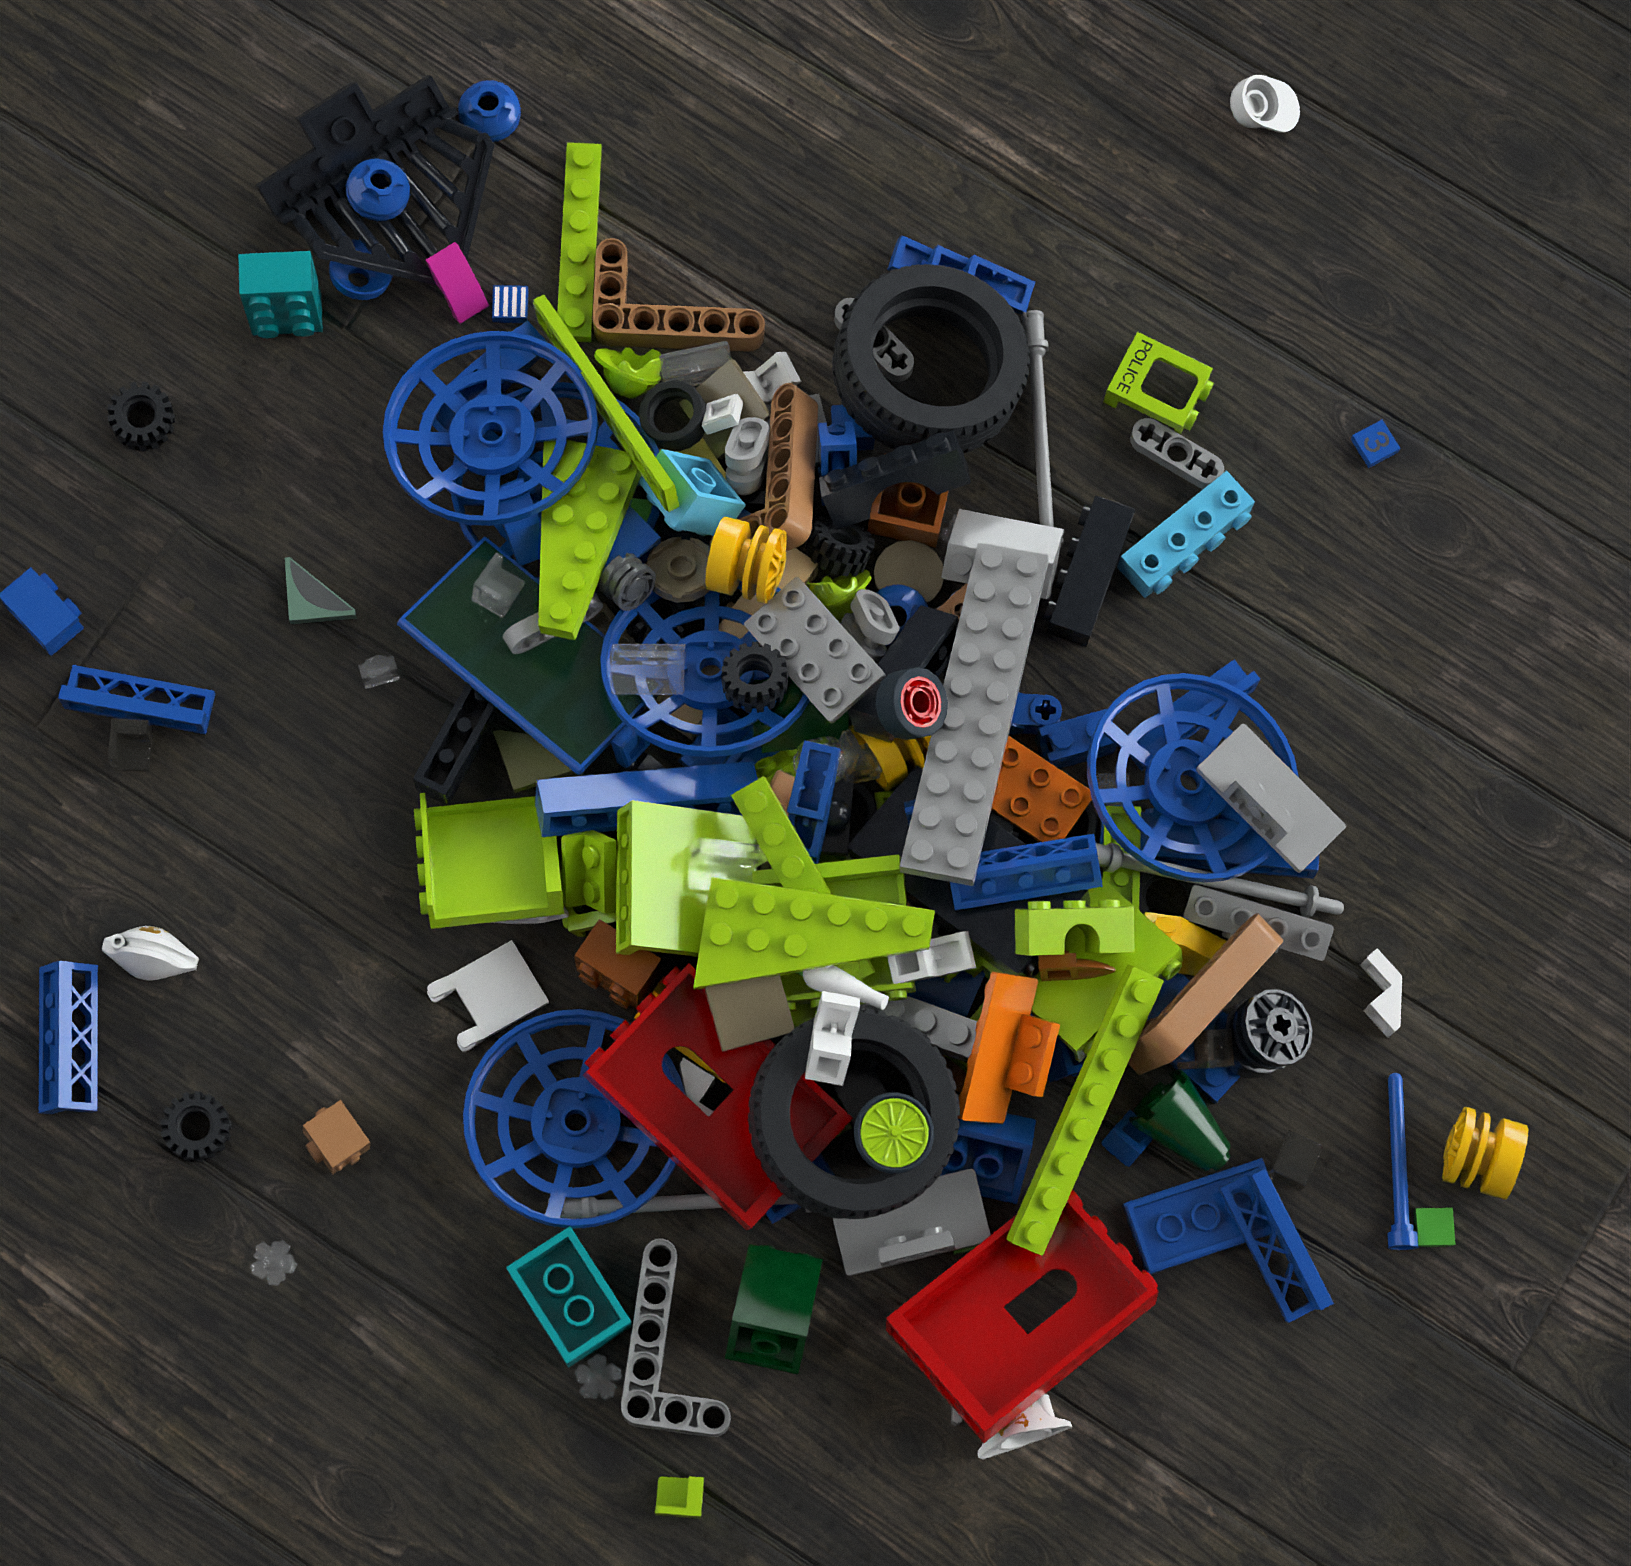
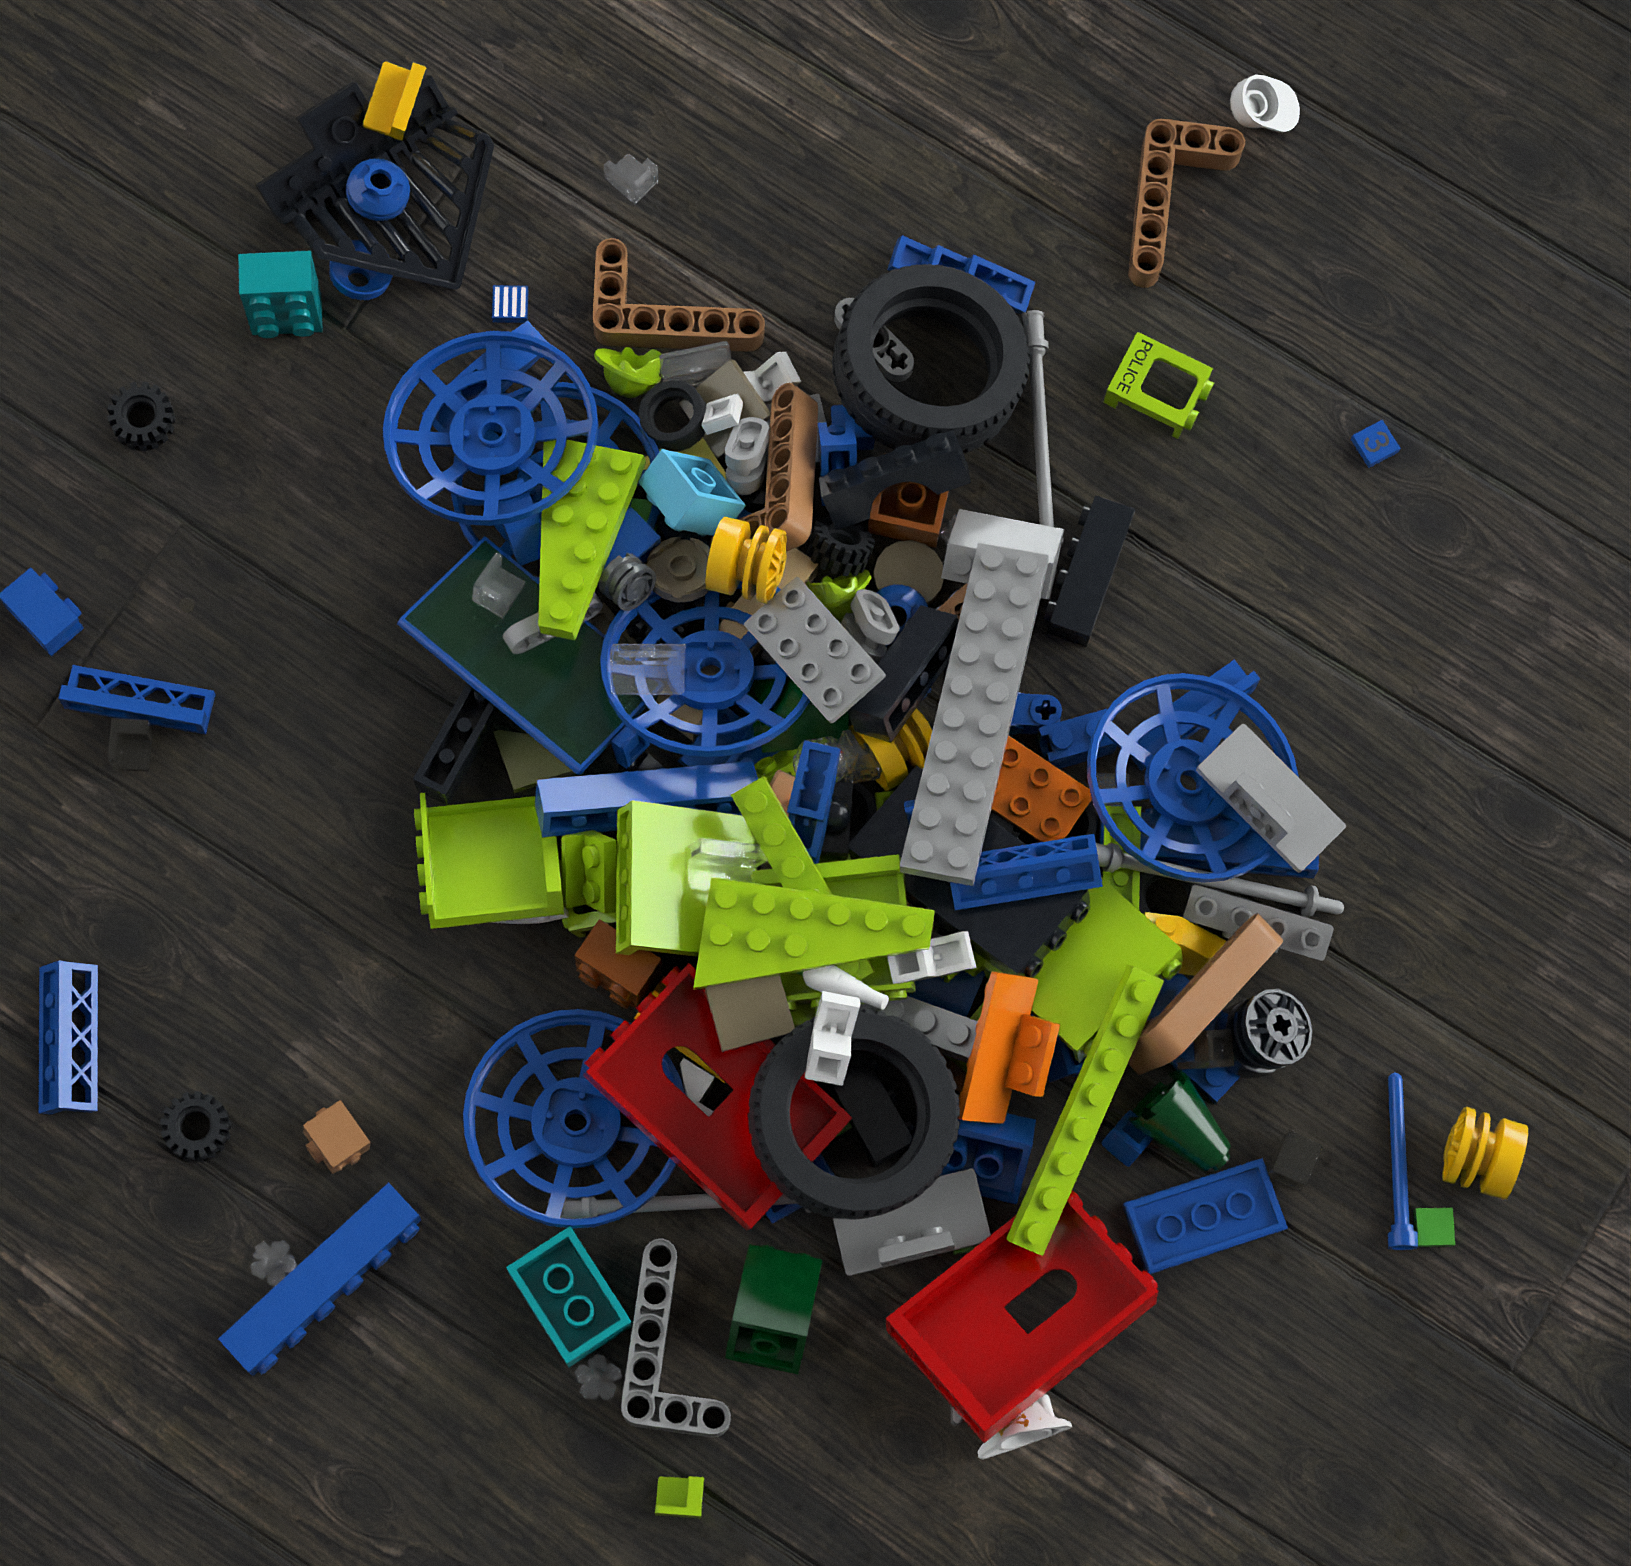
(149, 953): white hat -> none
(311, 599): tile -> none
(320, 1279): none -> blue brick
(378, 671): clear plate -> none
(393, 99): none -> yellow panel
(457, 282): dark pink slope -> none
(495, 992): white flag -> none
(496, 123): blue piece -> none
(579, 238): lime plate -> none
(608, 406): lime tile -> none
(631, 176): none -> clear panel
(751, 659): black tyre -> none
(894, 1133): lime wheel -> none
(911, 703): black wheel -> none
(1043, 928): lime arch -> none
(1070, 967): dark orange plate -> none
(1150, 447): light grey beam -> none
(1158, 187): none -> medium nougat beam
(1186, 534): medium azure brick -> none
(1288, 1238): blue fence -> none
(1386, 1008): white slope -> none

